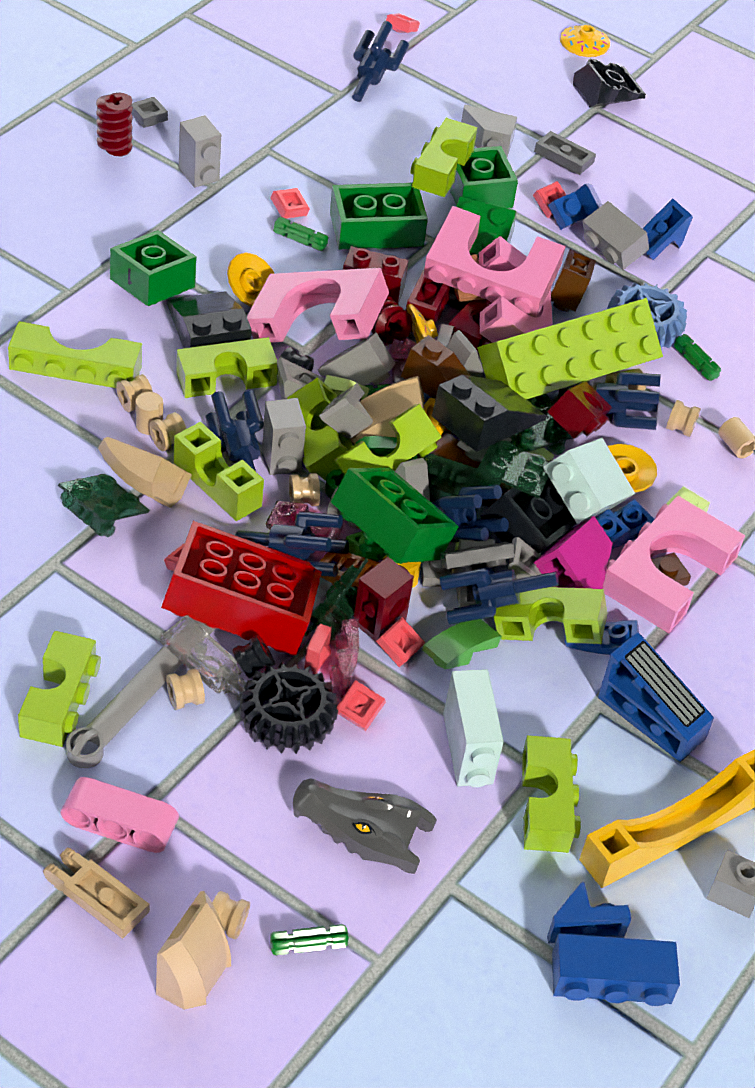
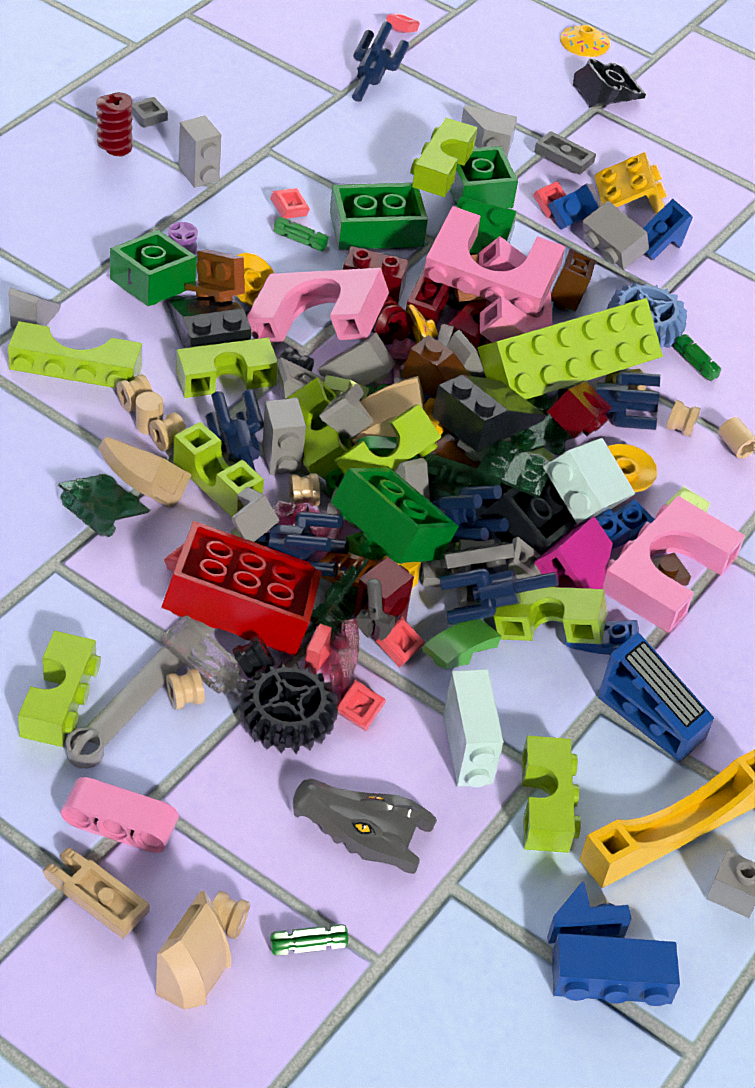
(30, 308): none -> light grey slope
(185, 235): none -> medium lavender wheel
(218, 275): none -> dark orange bracket
(255, 517): none -> light grey panel
(375, 612): none -> dark grey bar
(630, 181): none -> yellow bracket

